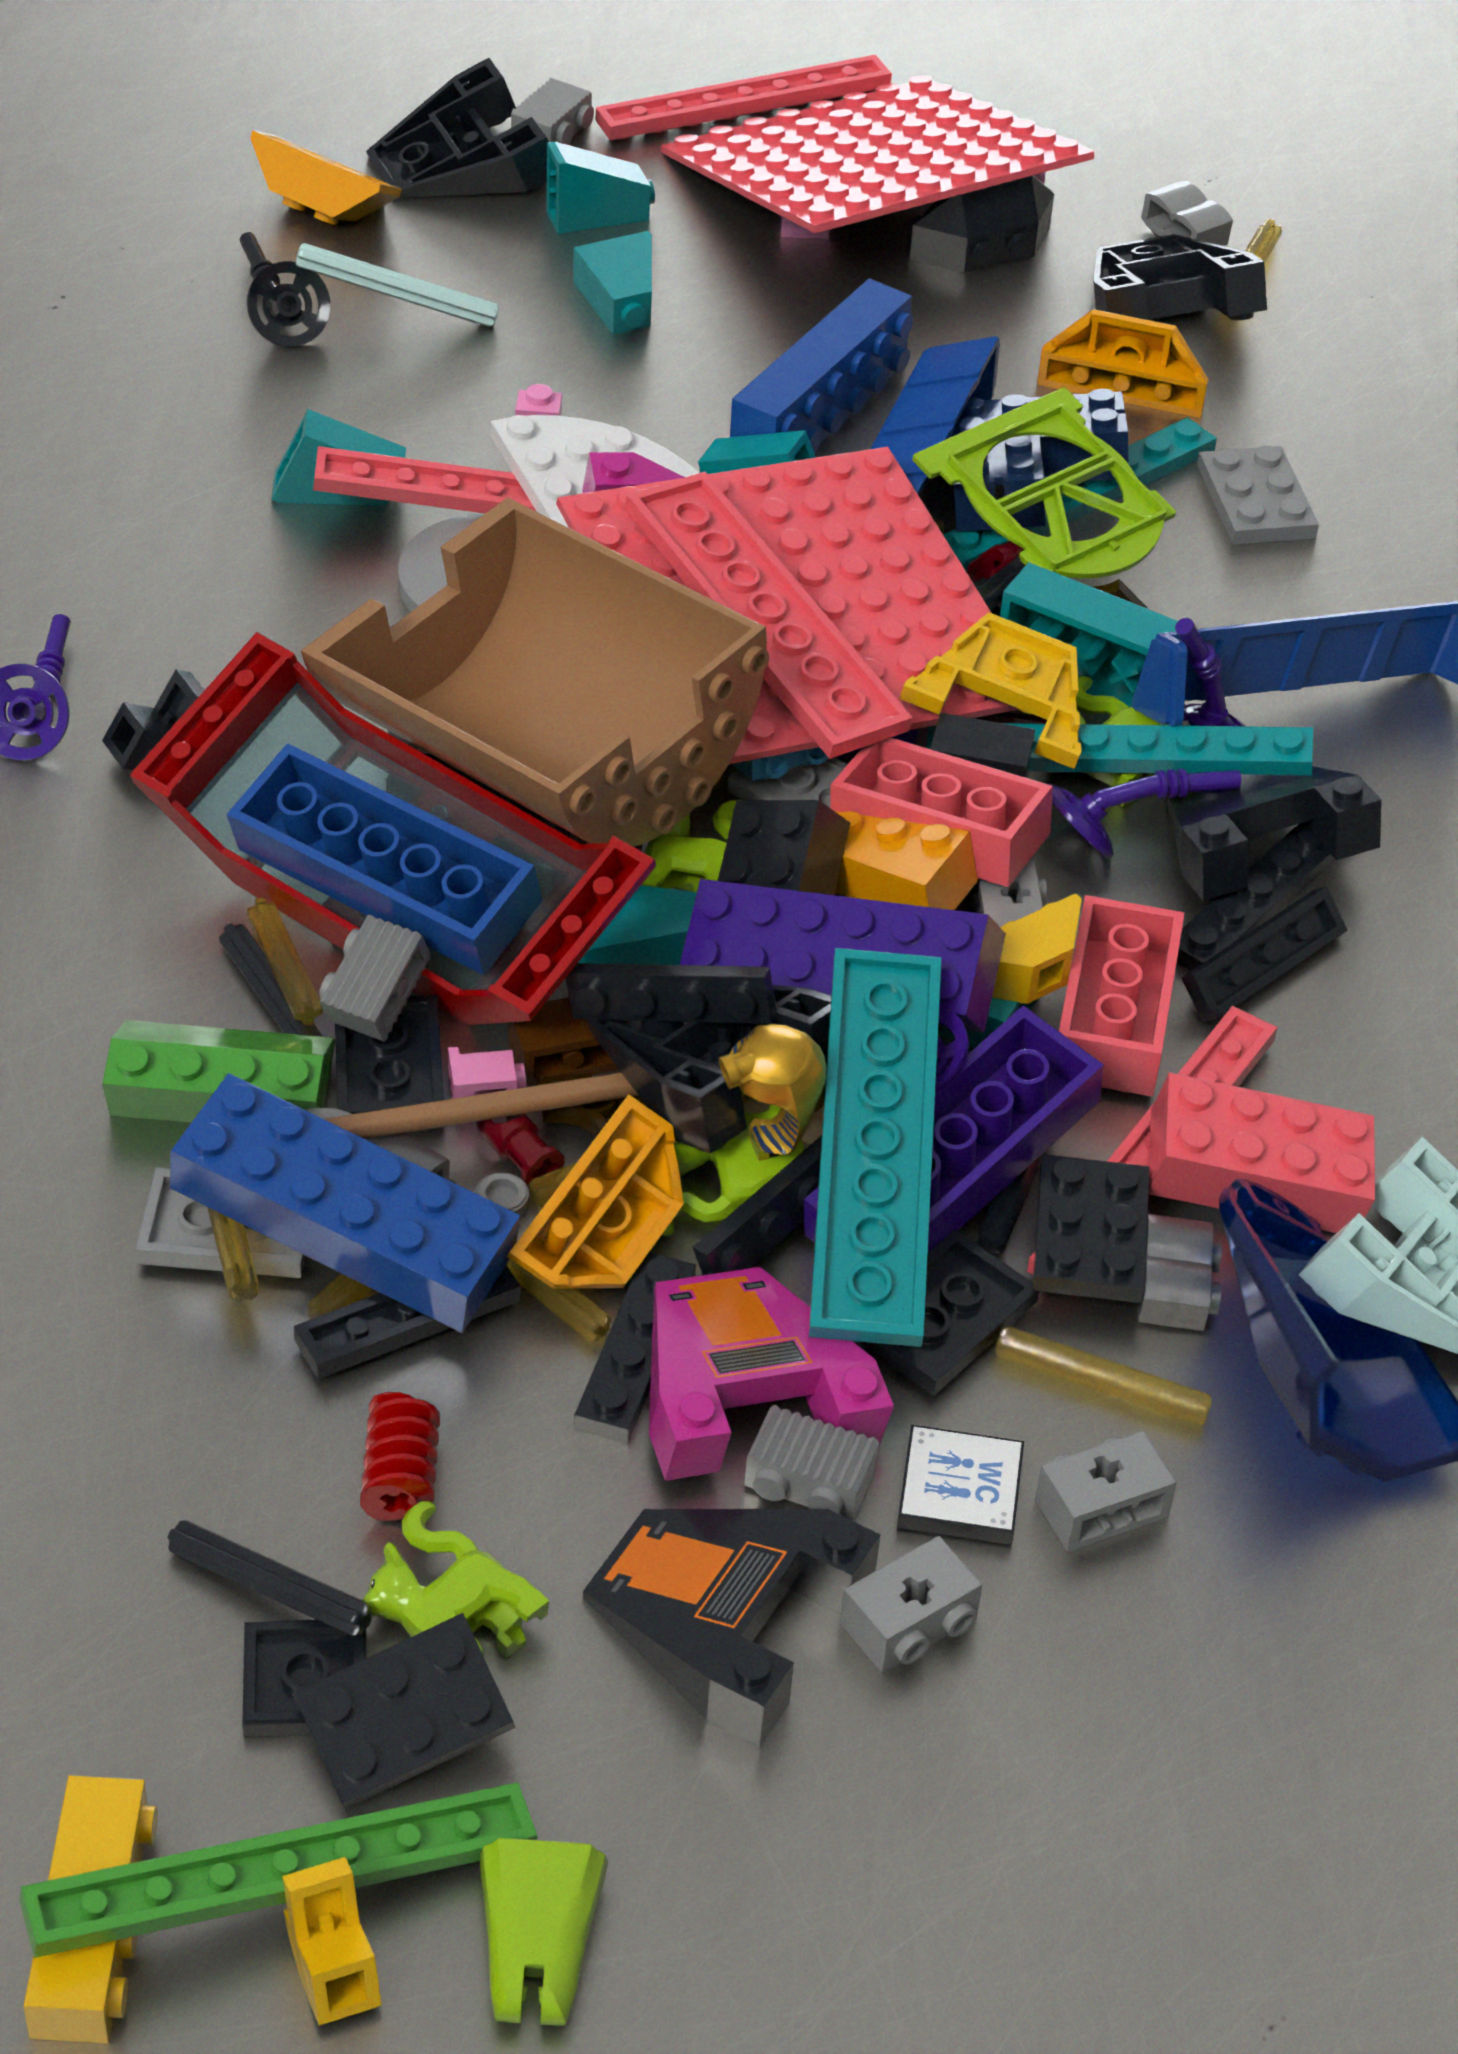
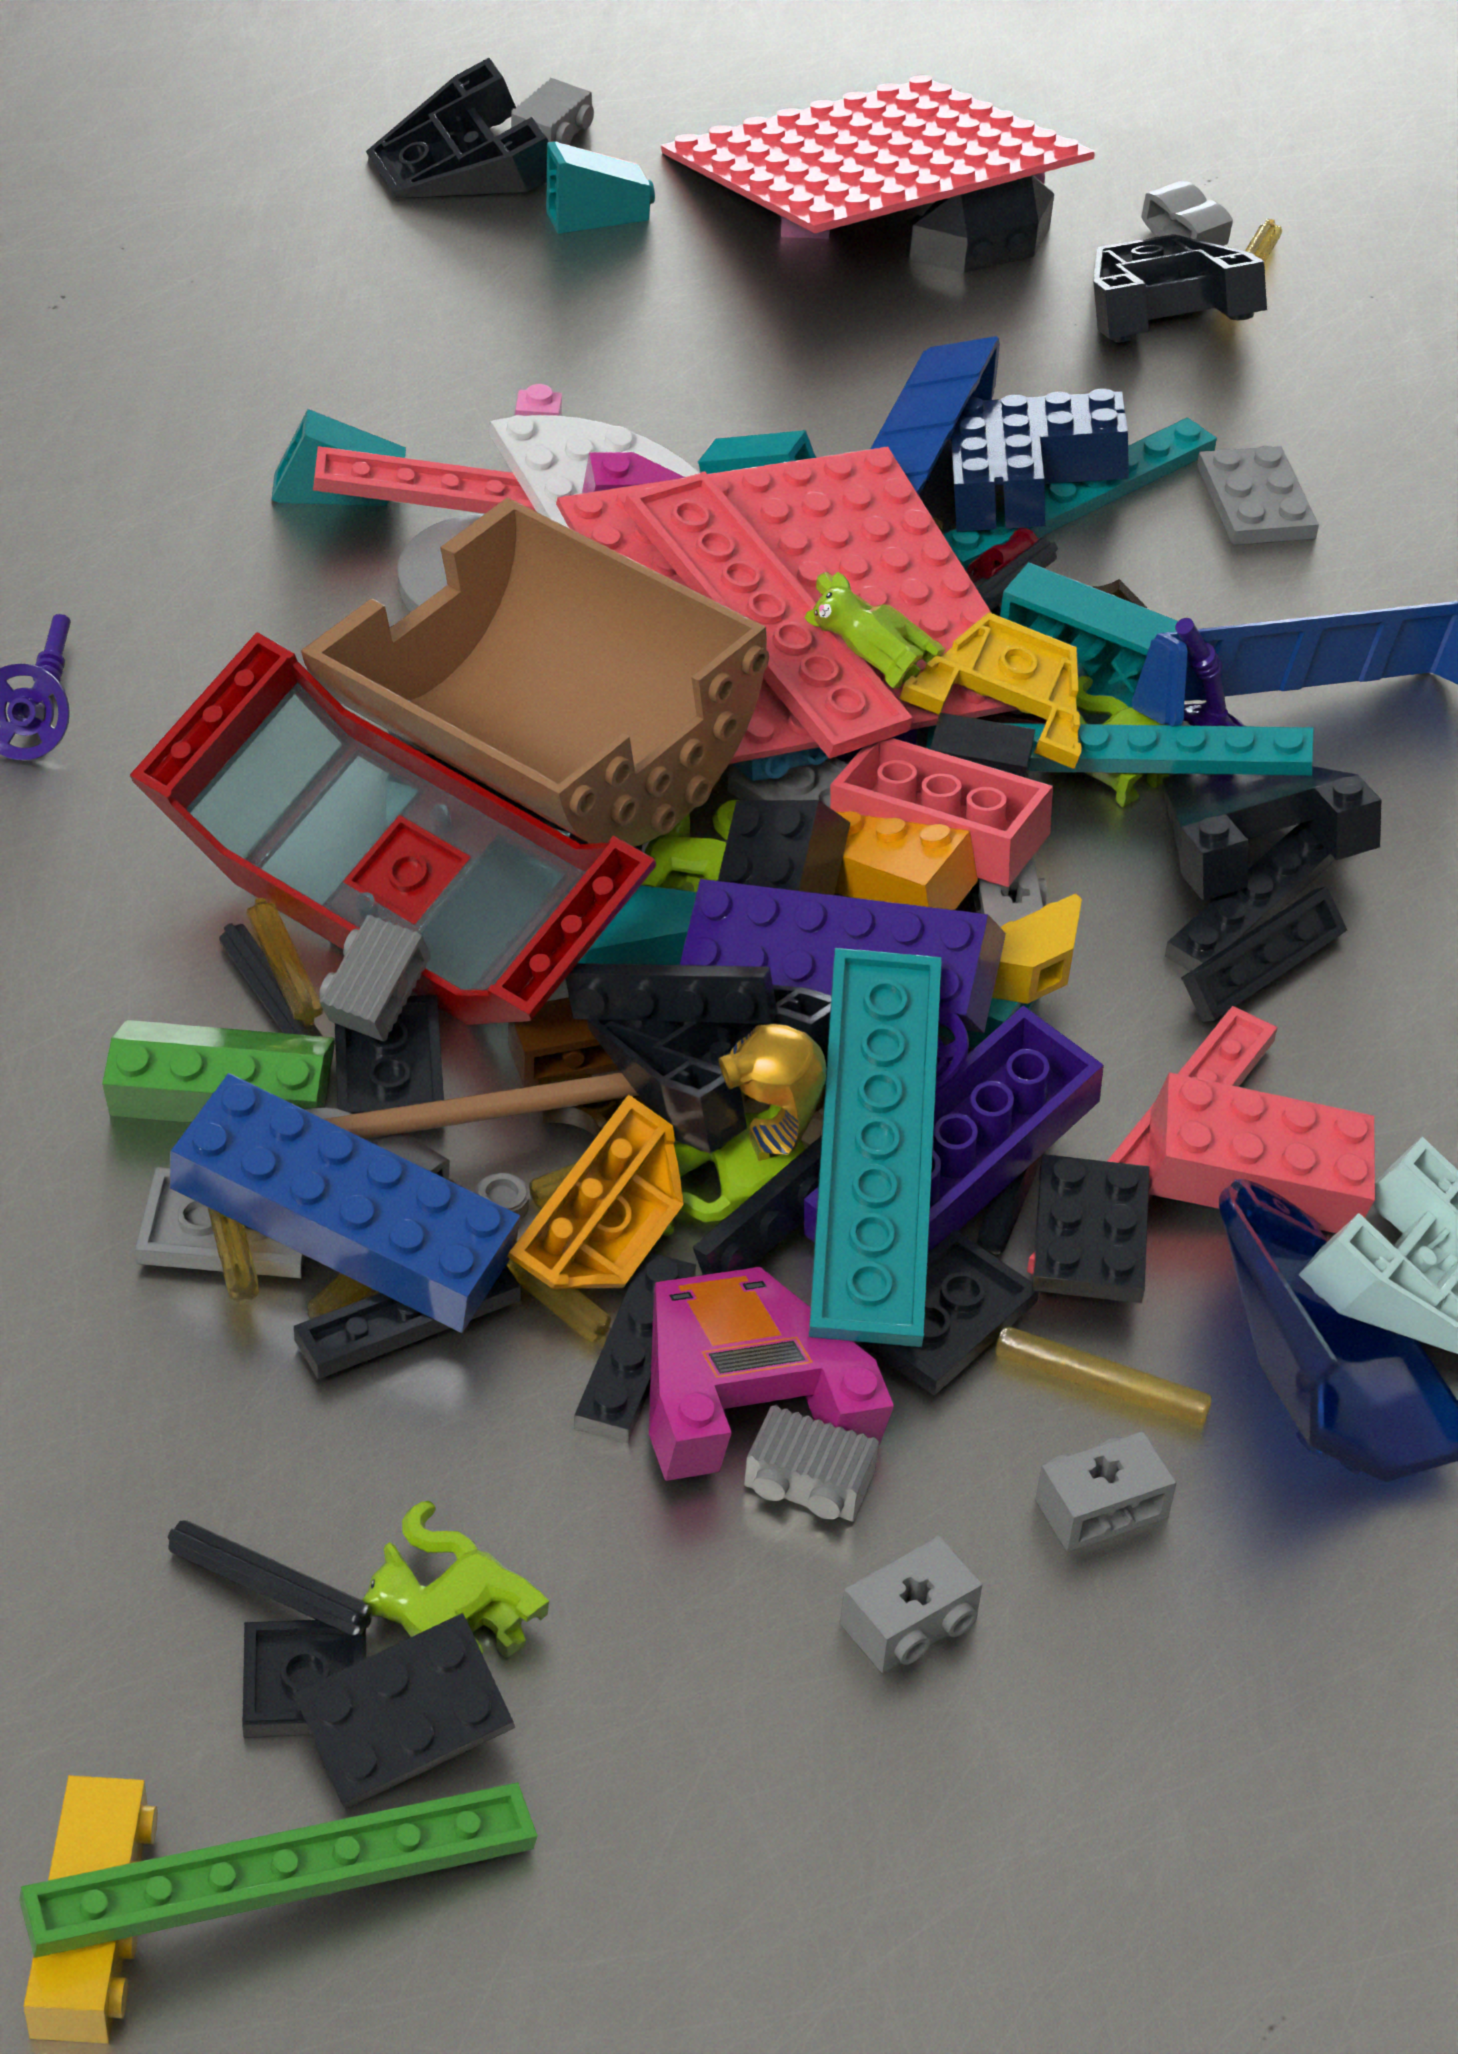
(139, 727): black brick -> none
(283, 297): black dish -> none
(318, 181): light orange wedge -> none
(330, 1942): yellow brick -> none
(385, 857): blue brick -> none
(396, 285): light aqua axle -> none
(399, 1455): red piece -> none
(483, 1072): bright pink brick -> none
(519, 1142): dark red piece -> none
(538, 1921): lime piece -> none
(617, 280): teal slope -> none
(703, 1584): black wedge -> none
(741, 97): coral plate -> none
(830, 368): blue brick -> none
(872, 632): none -> lime animal
(961, 1484): white tile -> none
(1056, 416): lime window -> none
(1088, 812): dark purple dish -> none
(1122, 989): coral brick -> none
(1126, 355): light orange wedge -> none
(1180, 1273): flat silver brick -> none

